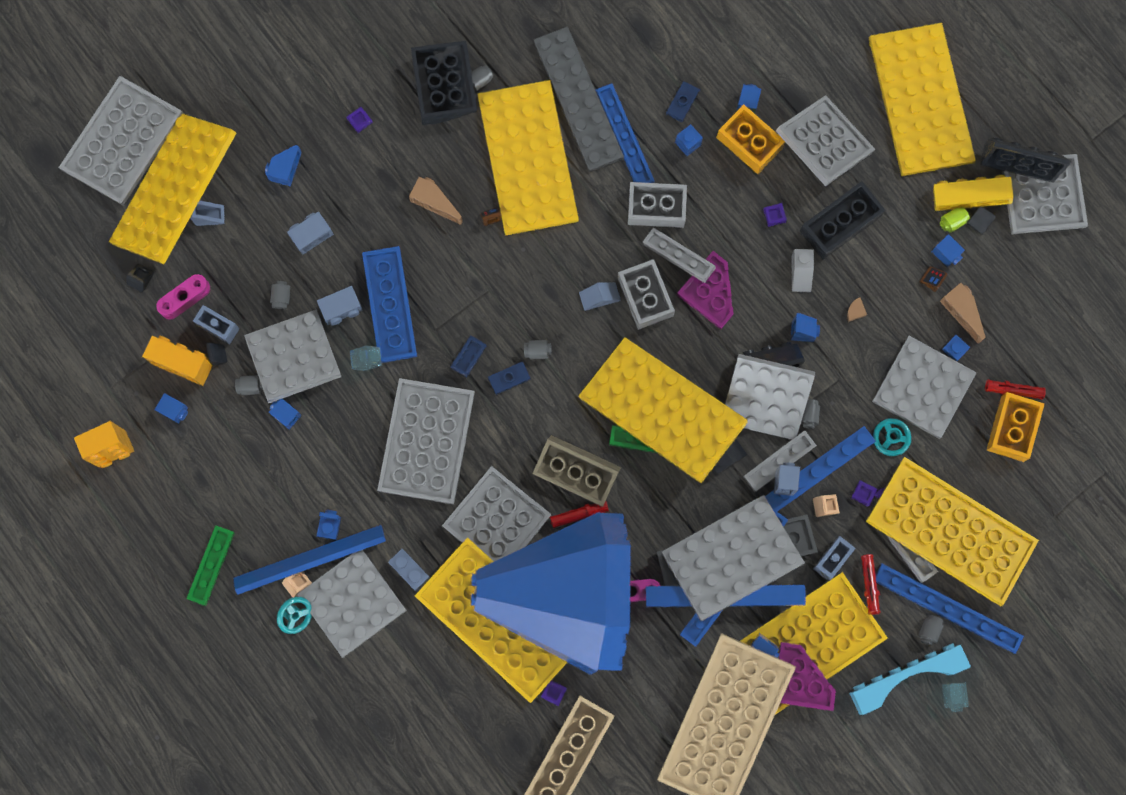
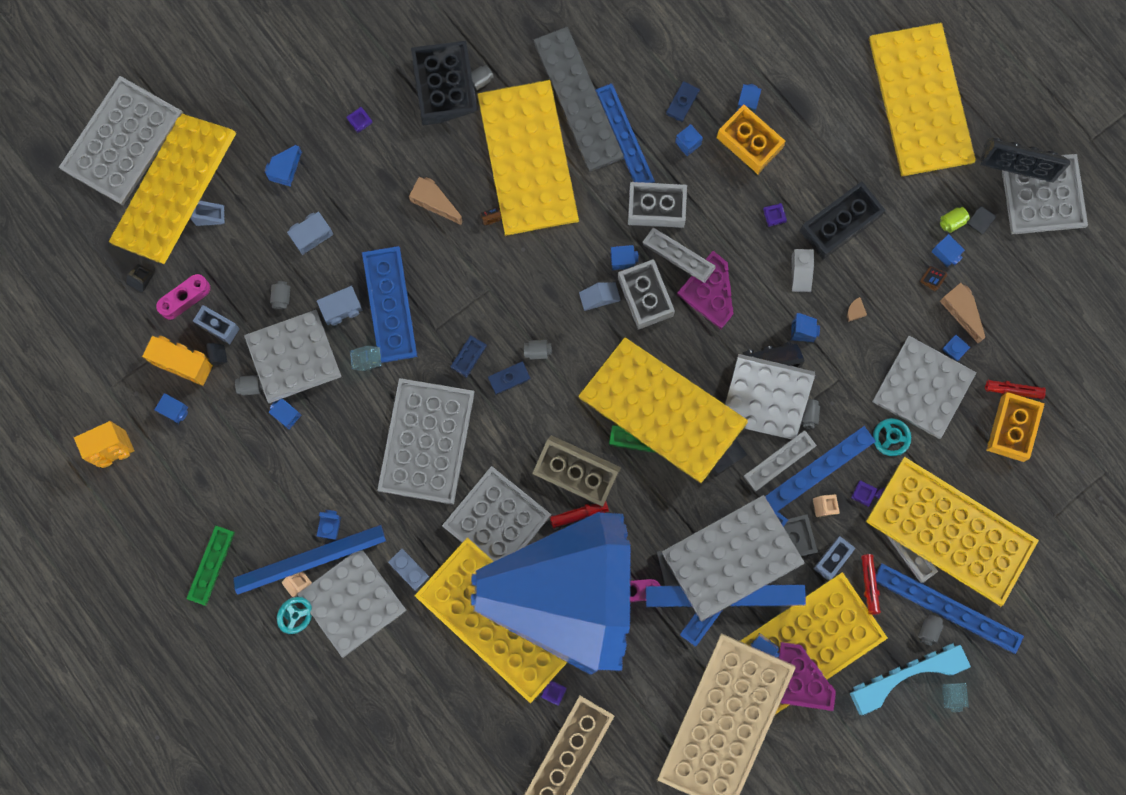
(623, 257): none -> blue brick
(786, 479): sand blue brick -> none
(825, 140): light grey plate -> none
(973, 193): yellow brick -> none

